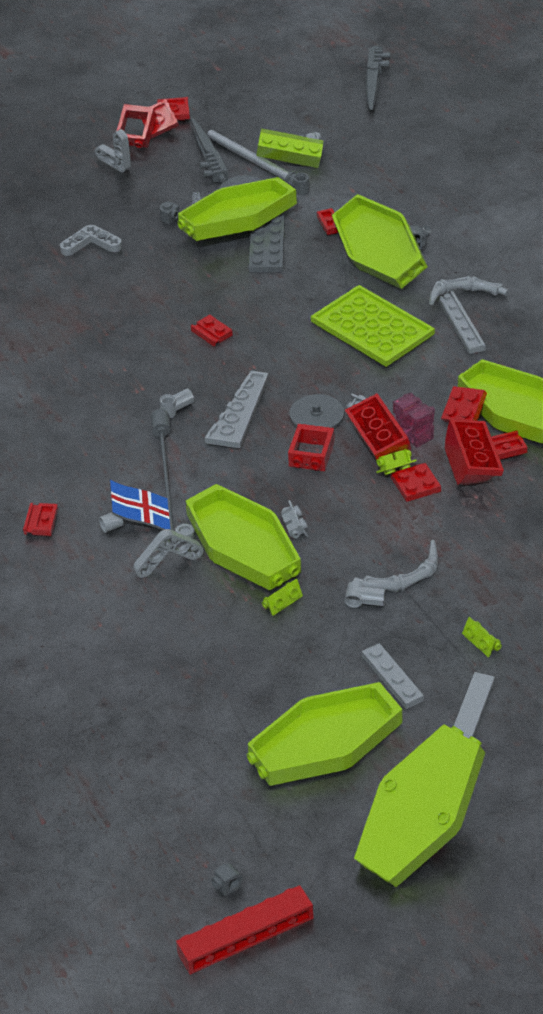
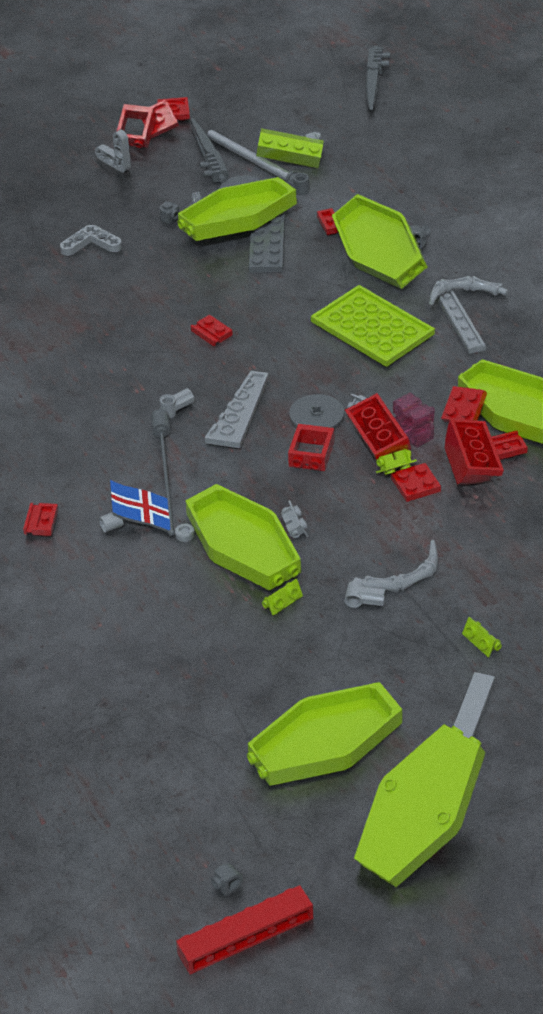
(146, 563): light grey beam -> none
(392, 676): light grey plate -> none

